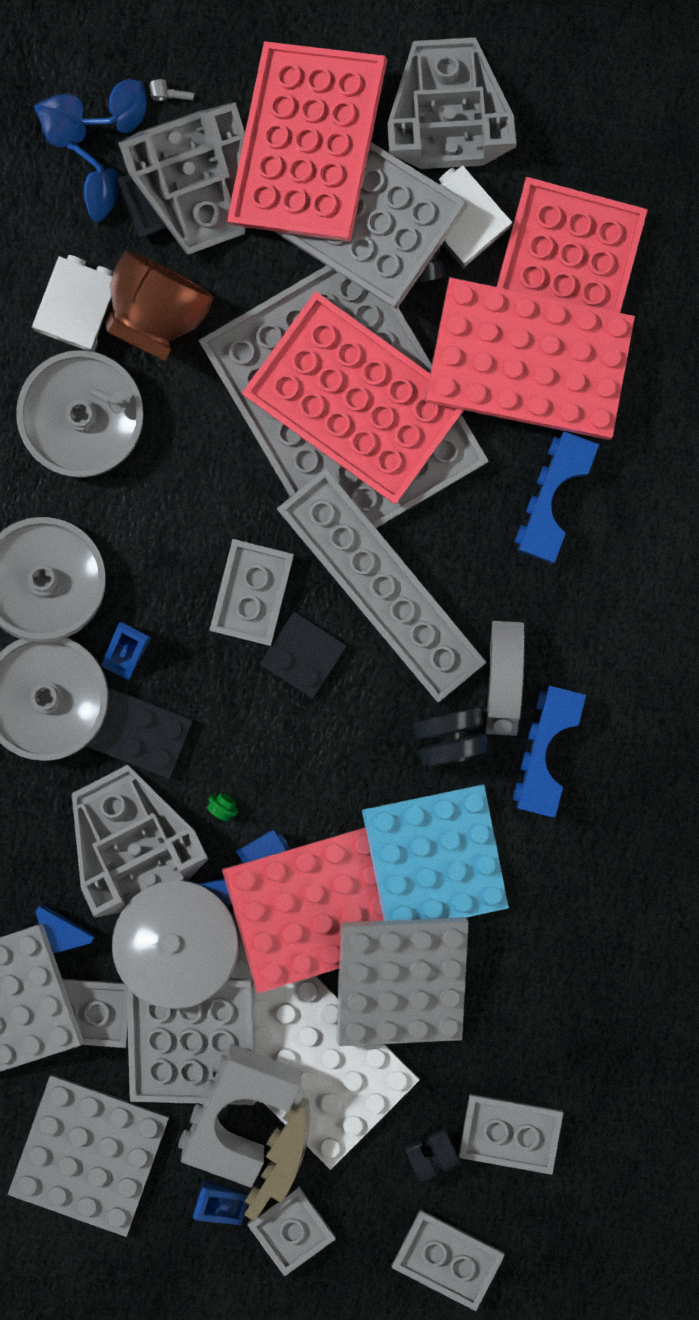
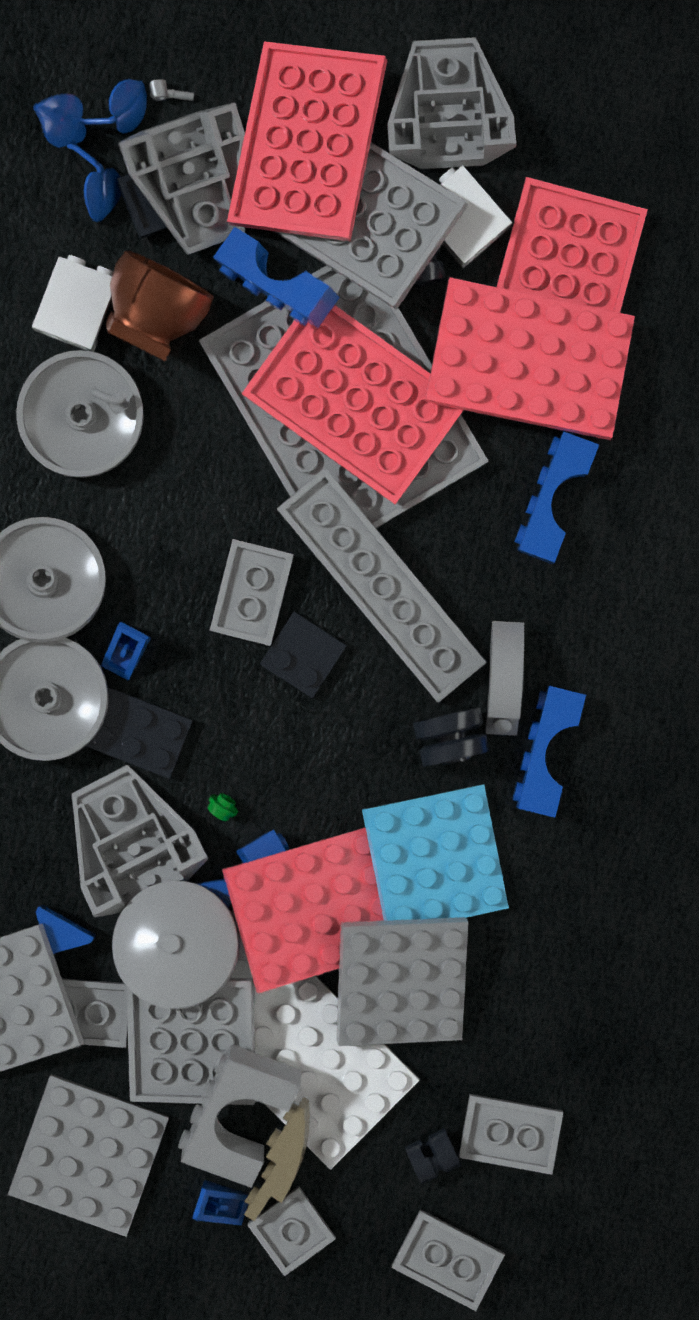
(304, 295): none -> blue arch

